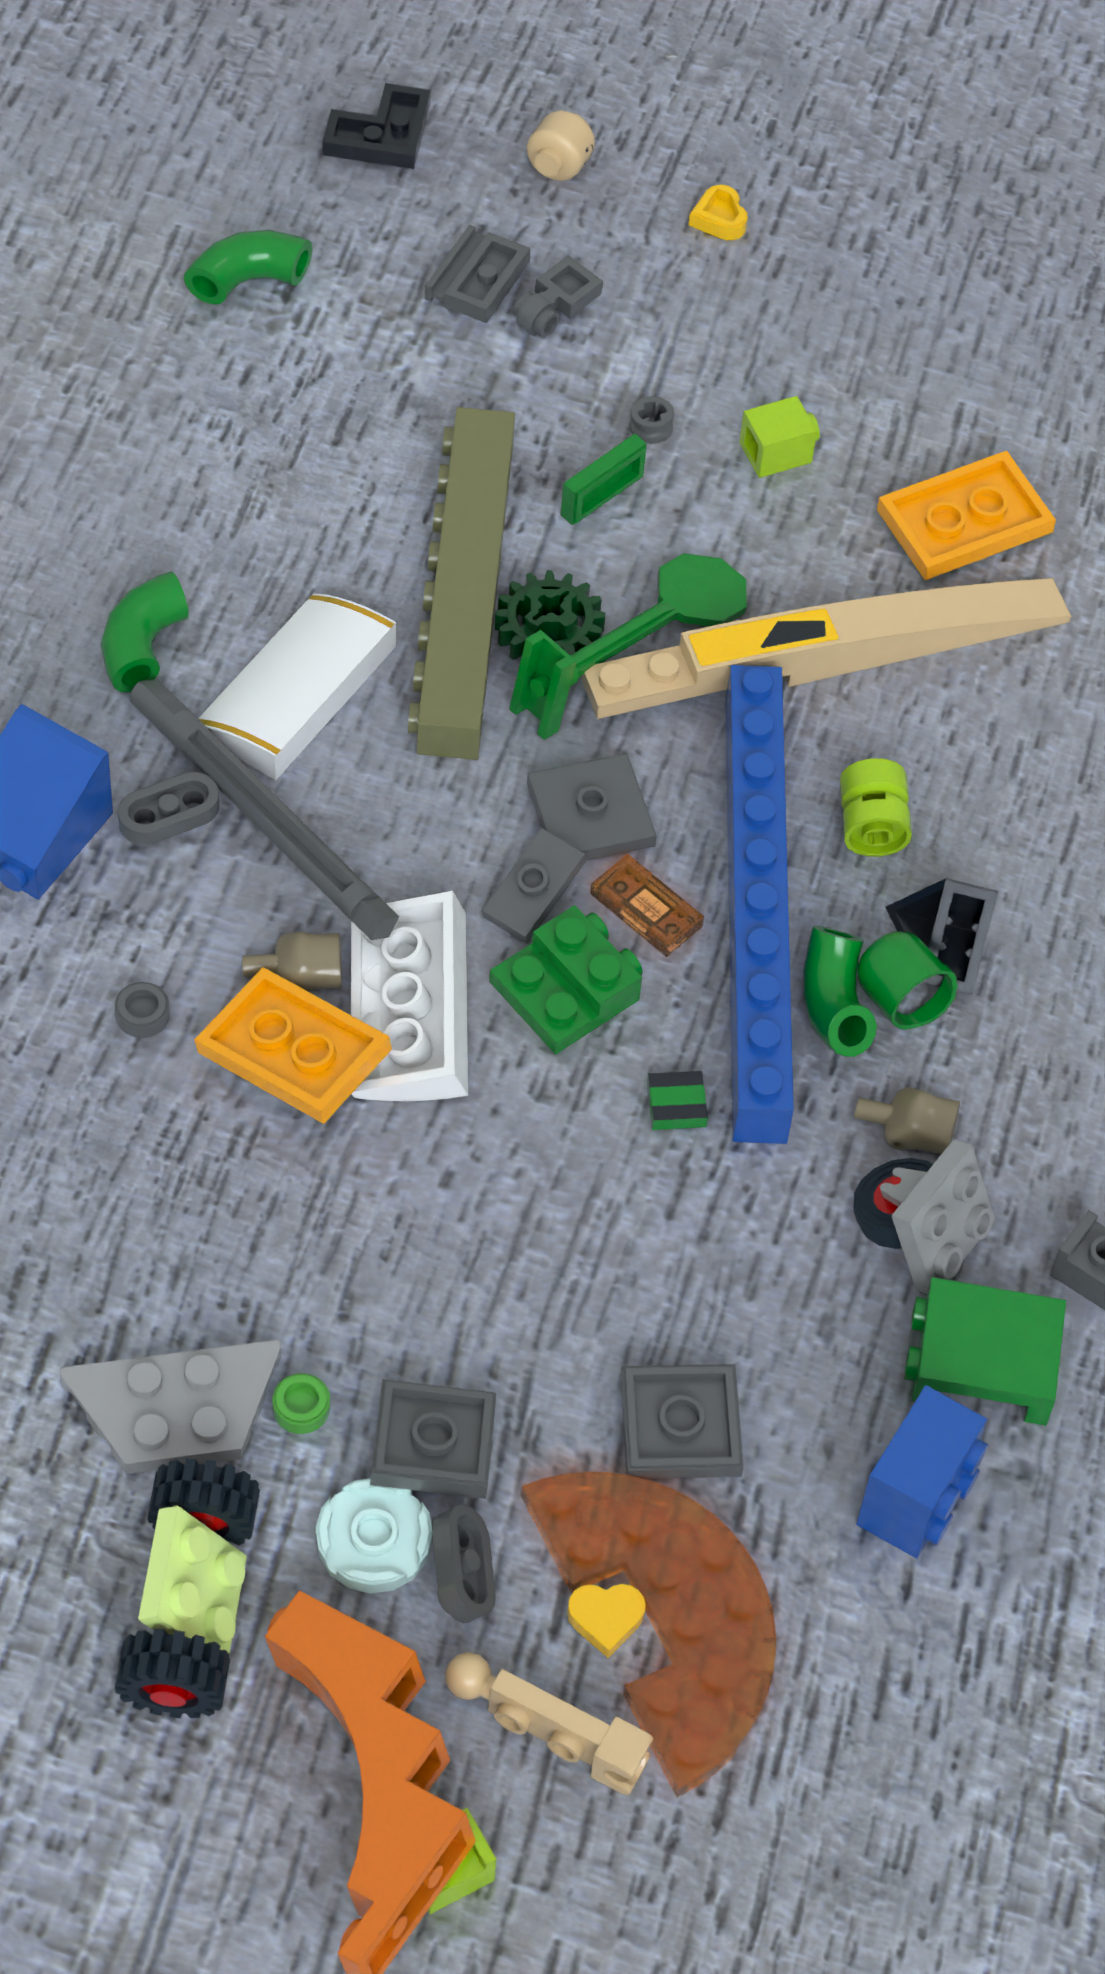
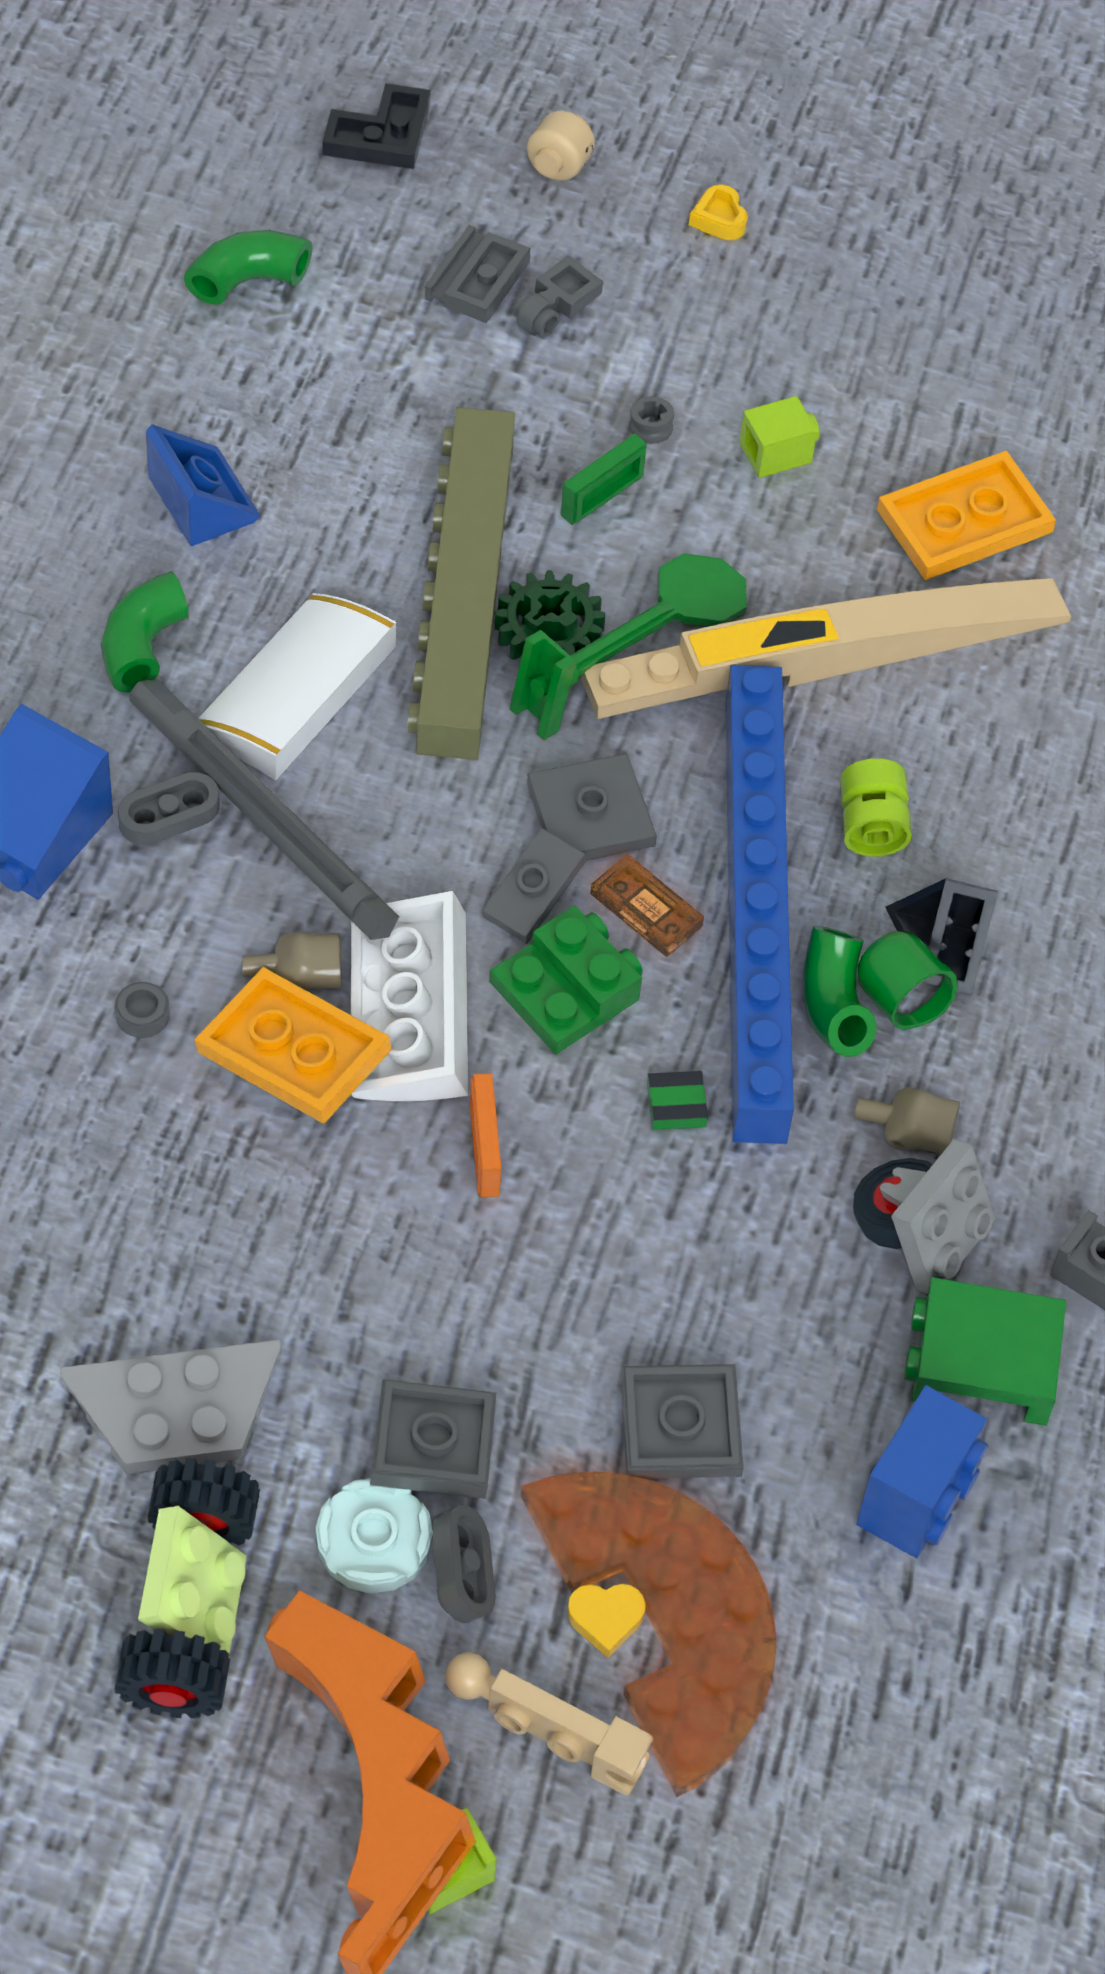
(196, 485): none -> blue slope
(301, 1403): bright green tile -> none
(485, 1135): none -> orange tile

